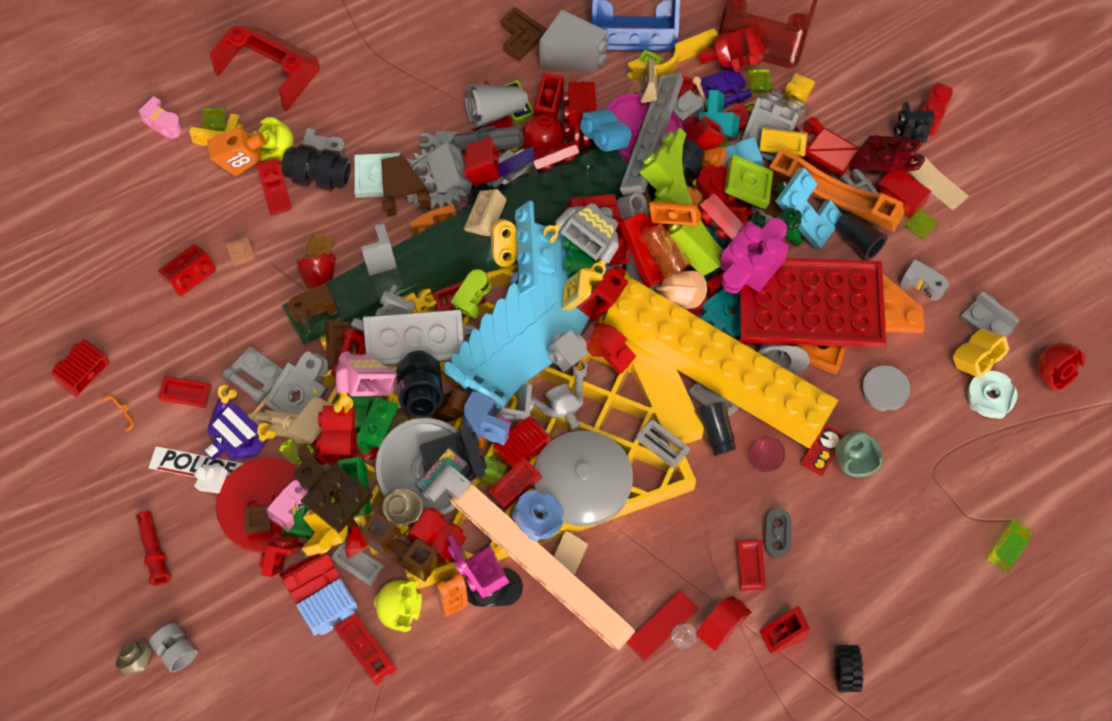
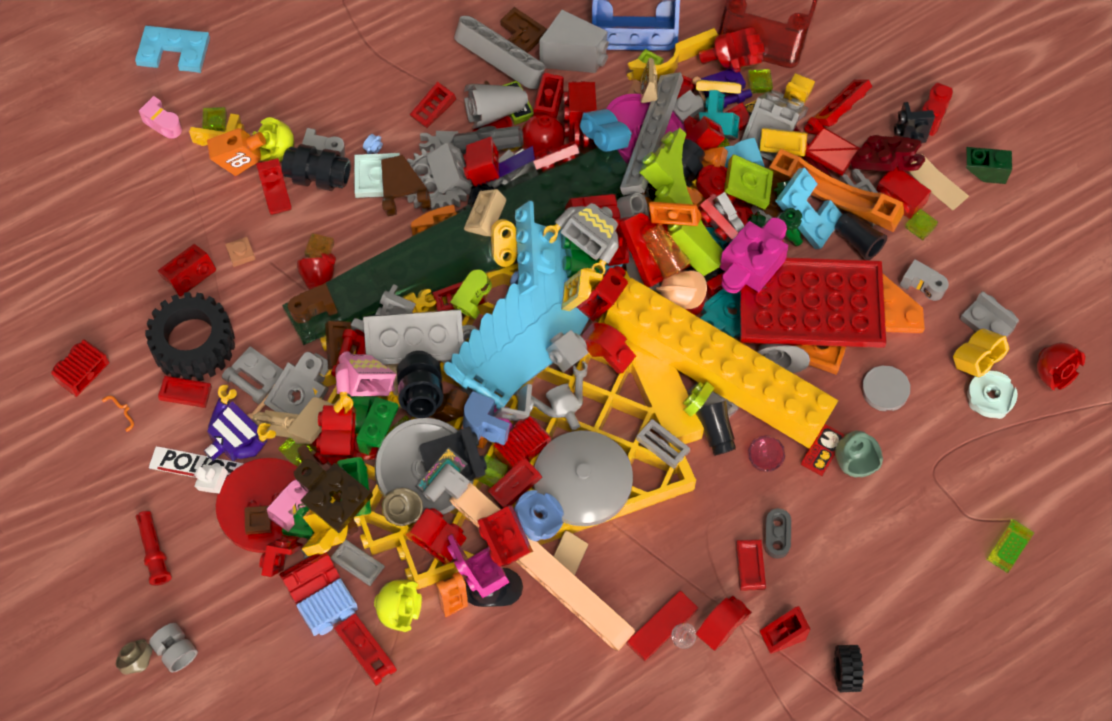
(159, 39): none -> medium azure plate
(198, 360): none -> black tyre
(293, 60): red windscreen -> none
(354, 543): red slope -> none
(373, 144): none -> light blue plate
(379, 254): light grey panel -> none
(412, 556): reddish brown arch -> none
(436, 90): none -> red slope
(499, 52): none -> light grey beam
(504, 536): none -> red bracket
(697, 398): none -> lime plate
(727, 210): none -> light grey plate
(729, 87): none -> yellow tile
(843, 102): none -> red plate
(989, 164): none -> dark green slope

